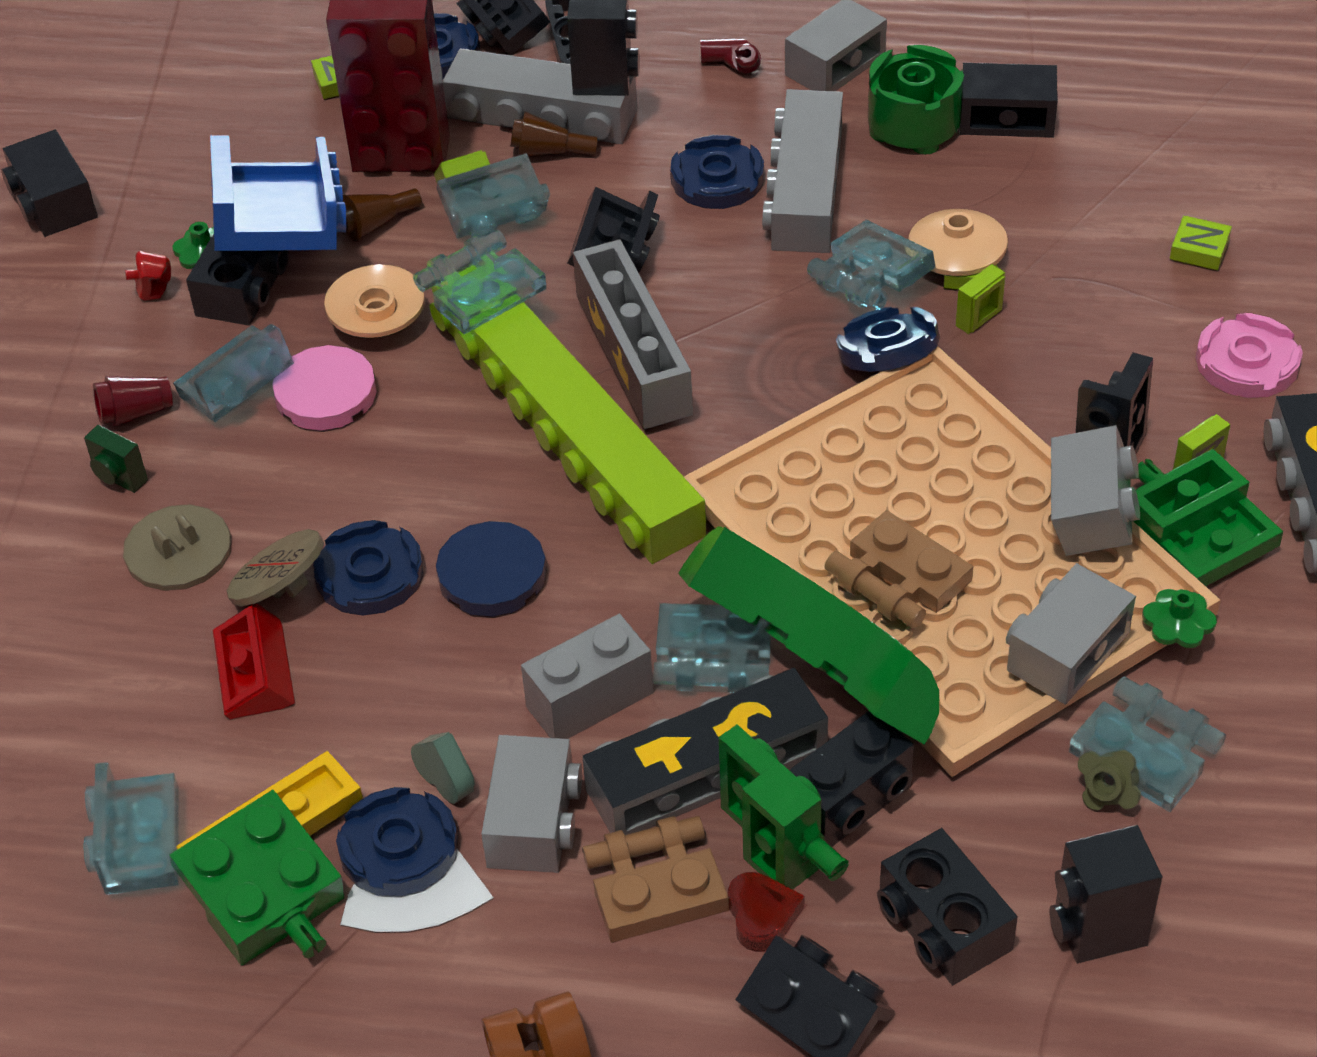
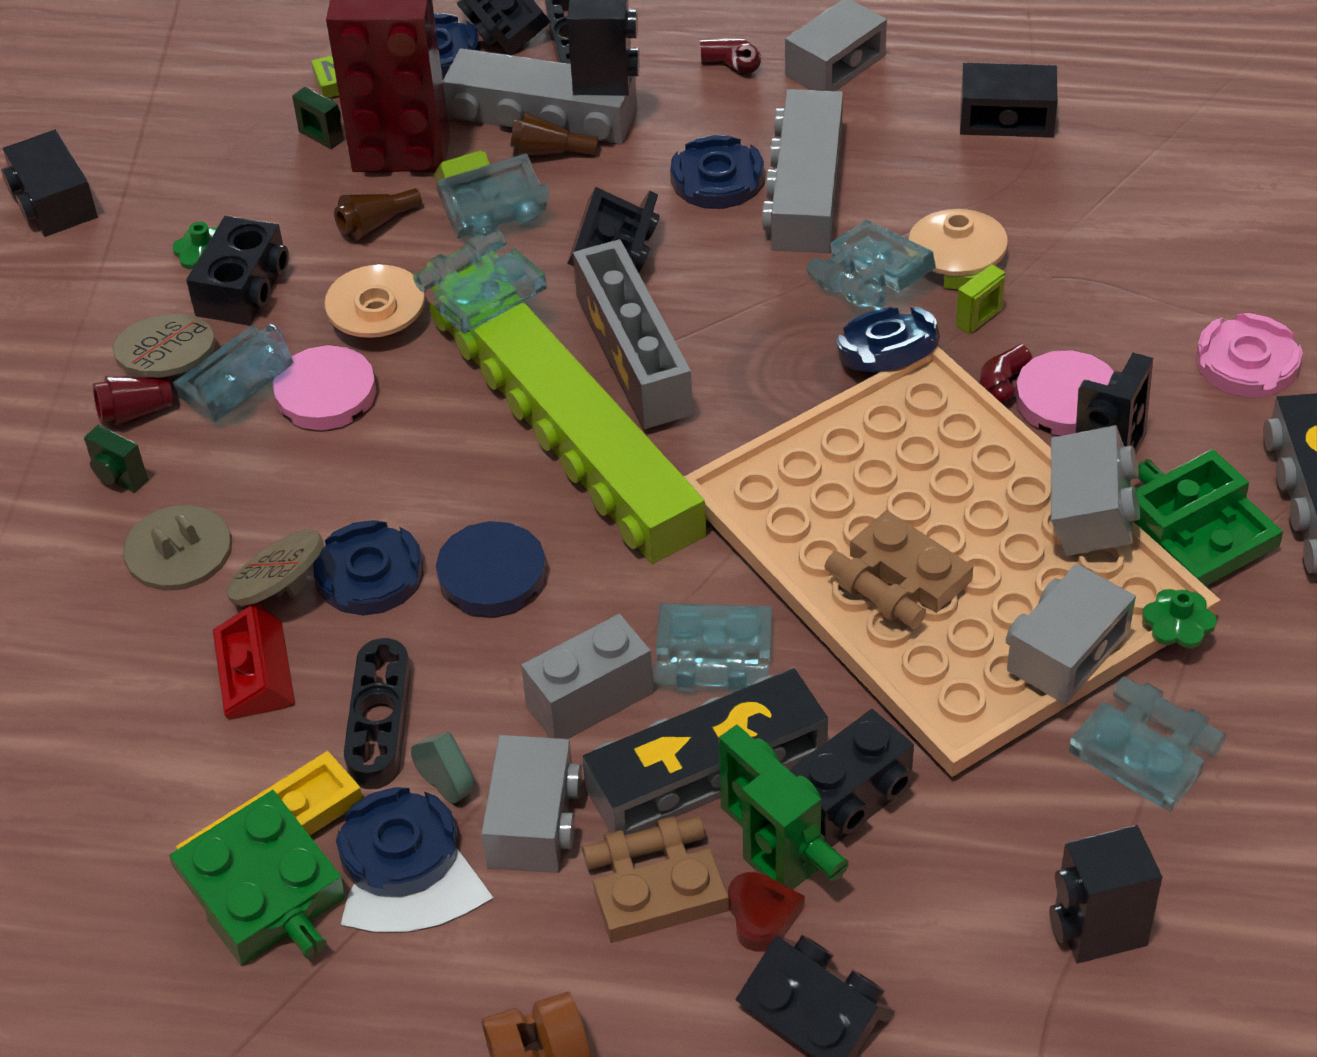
(132, 830): clear light blue bracket -> none
(151, 275): red piece -> none
(163, 345): none -> dark tan piece
(275, 202): panel -> none
(318, 117): none -> dark green plate
(386, 732): none -> black beam
(817, 629): green brick -> none
(915, 98): green brick -> none
(957, 901): black brick -> none
(999, 369): none -> dark red arm
(1050, 386): none -> bright pink tile
(1121, 767): olive plate -> none
(1200, 242): lime tile -> none
(1206, 436): lime tile -> none

